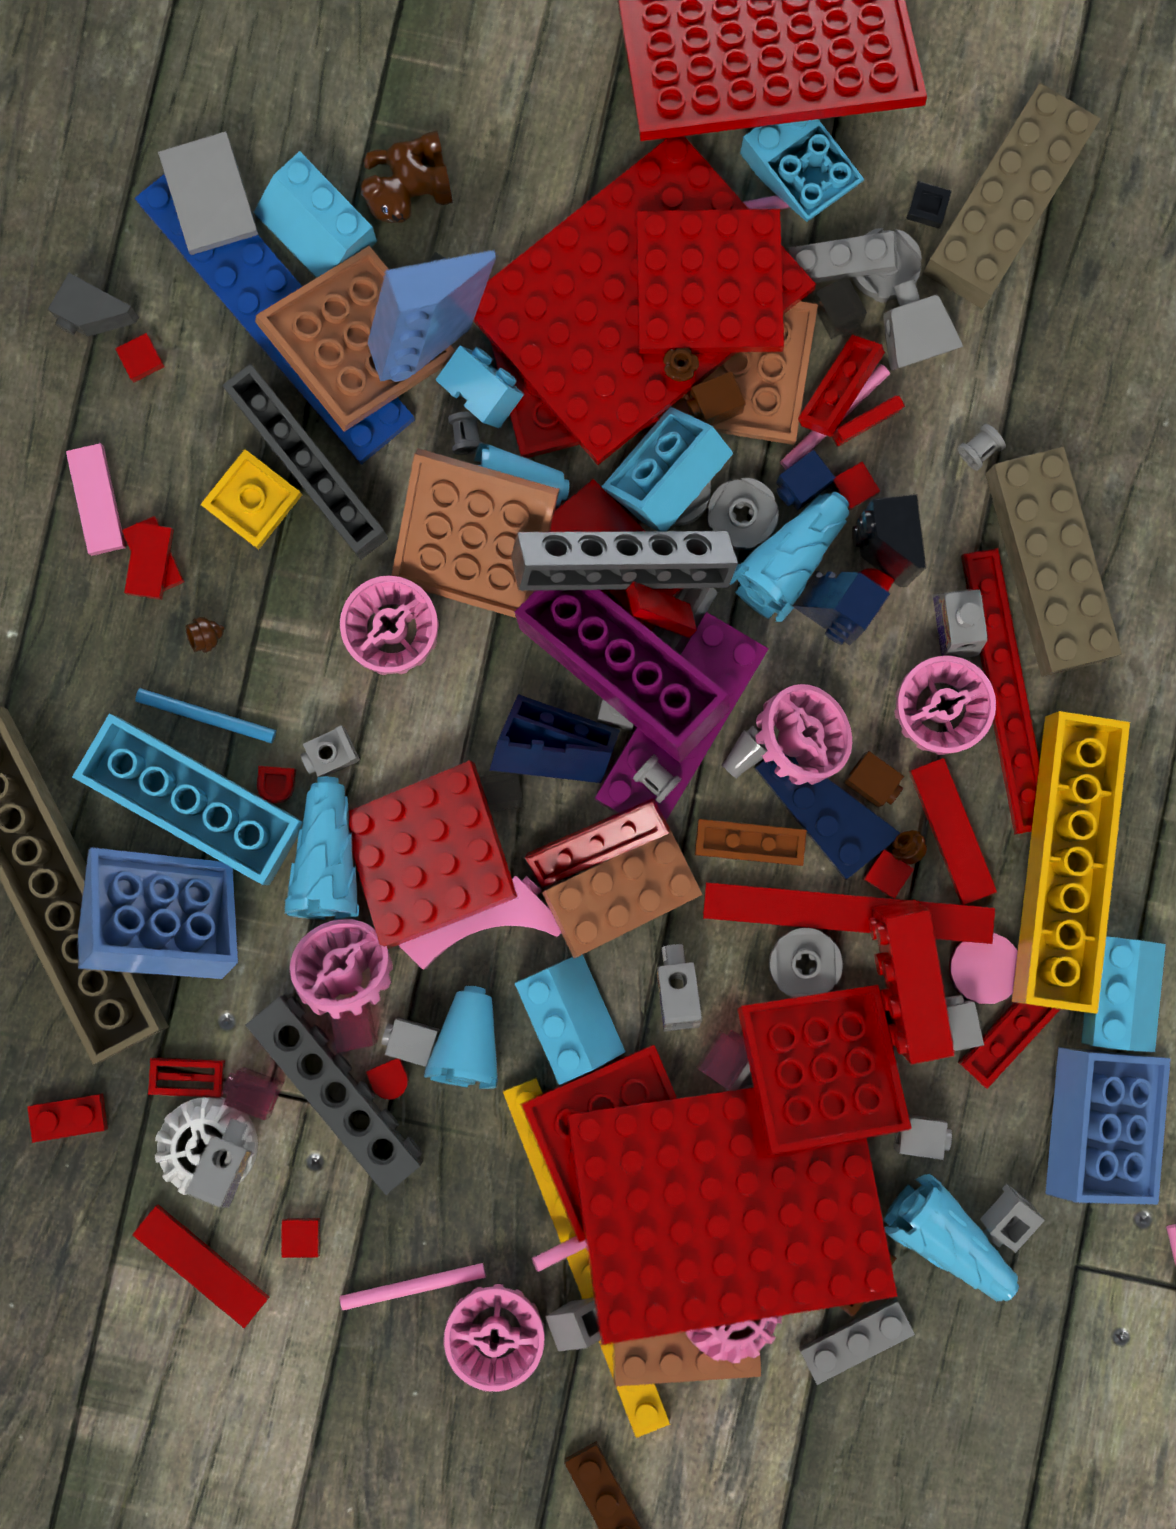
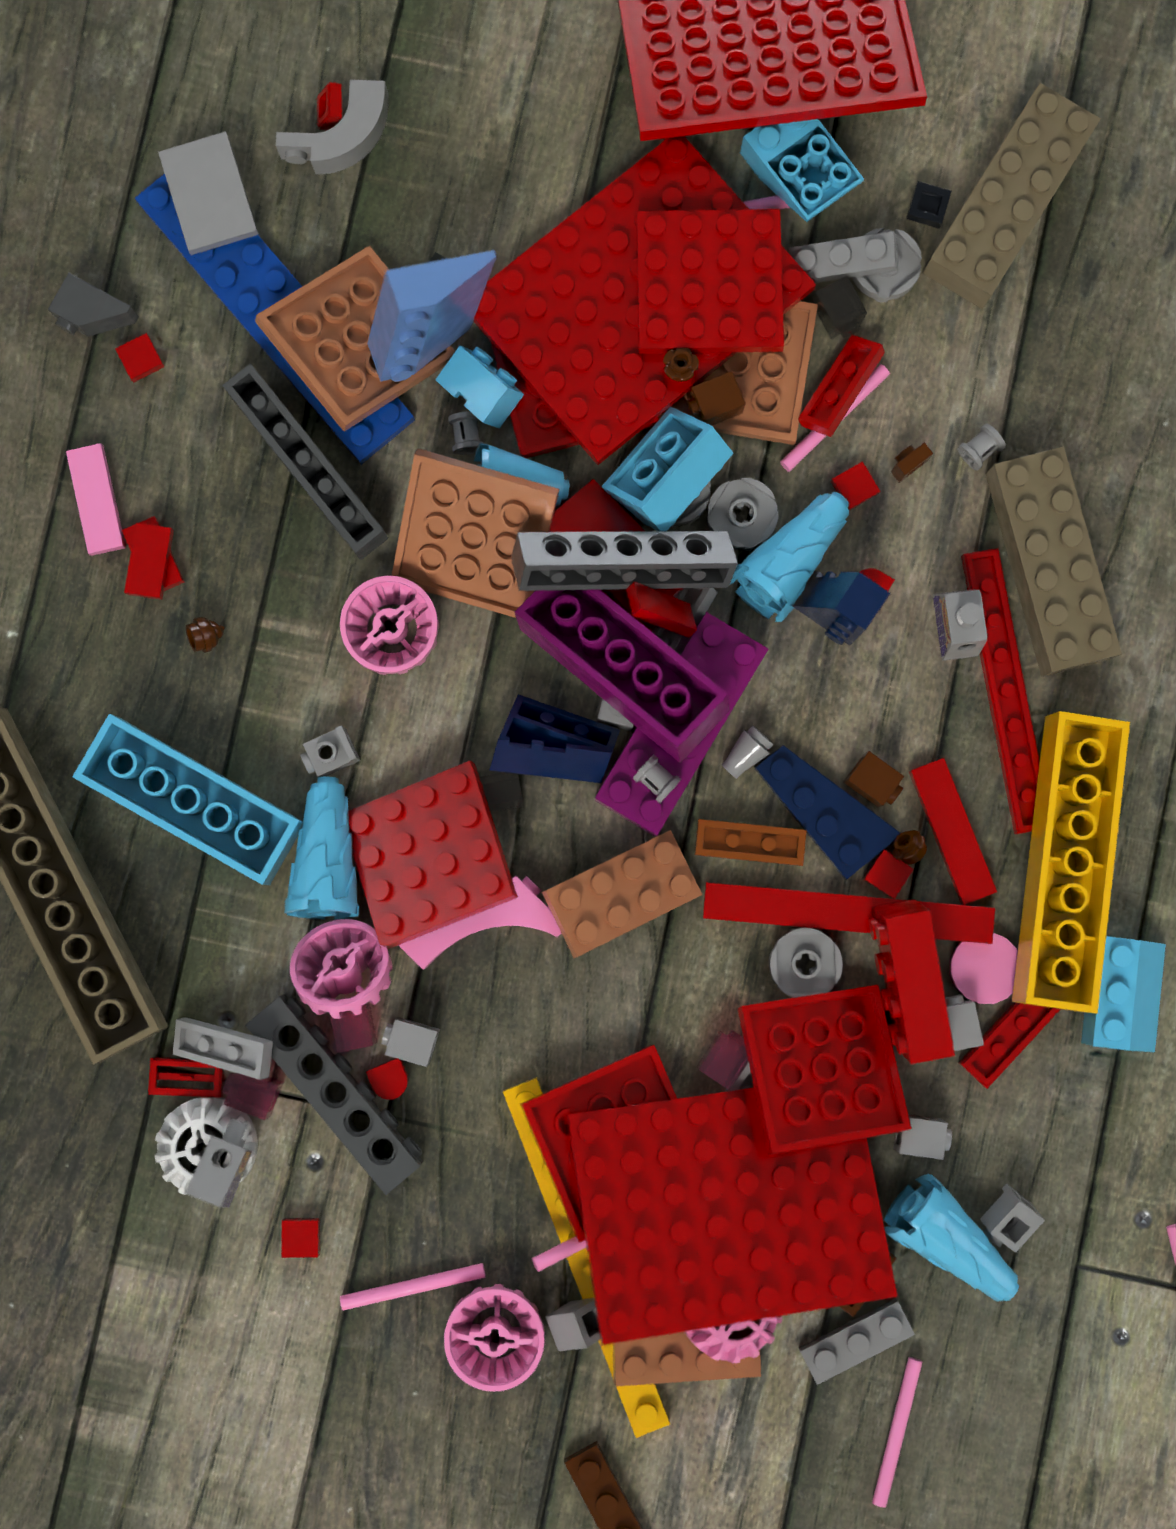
(67, 1117): red plate -> none
(157, 915): medium blue slope -> none
(200, 1266): red tile -> none
(205, 715): dark azure bar -> none
(222, 1048): none -> light grey plate
(251, 499): yellow plate -> none
(276, 783): red tile -> none
(312, 217): medium azure slope -> none
(329, 106): none -> red tile
(346, 141): none -> light grey arch
(391, 196): reddish brown animal -> none
(466, 1043): medium azure cone -> none
(570, 1018): medium azure slope -> none
(597, 842): tile -> none
(678, 1006): light grey torso -> none
(804, 480): dark blue brick -> none
(810, 729): bright pink gear -> none
(867, 420): red tile -> none
(892, 537): black slope -> none
(897, 1432): none -> bright pink bar
(910, 460): none -> reddish brown plate
(917, 328): light grey torso -> none
(974, 692): bright pink gear -> none
(1107, 1127): medium blue slope -> none

